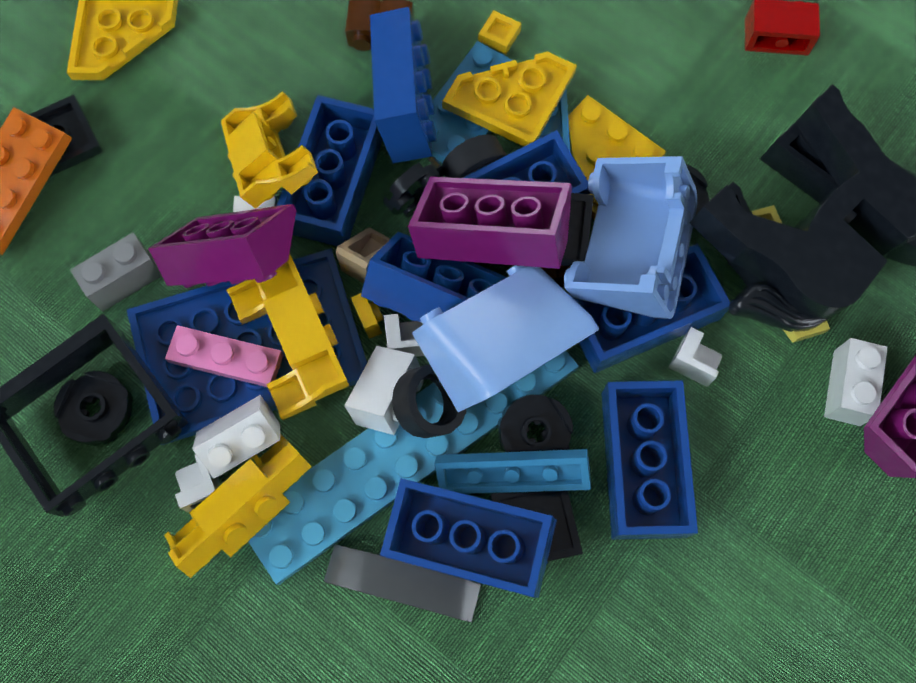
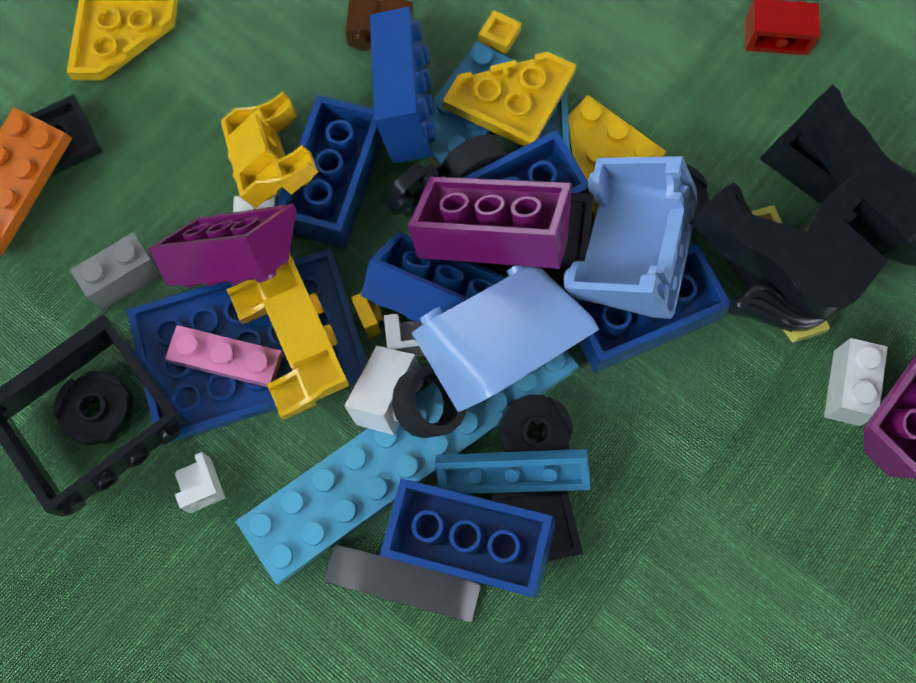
(237, 436): white brick -> none
(237, 508): yellow bracket -> none
(357, 251): tan slope -> none
(648, 460): blue brick -> none
(696, 359): white panel -> none

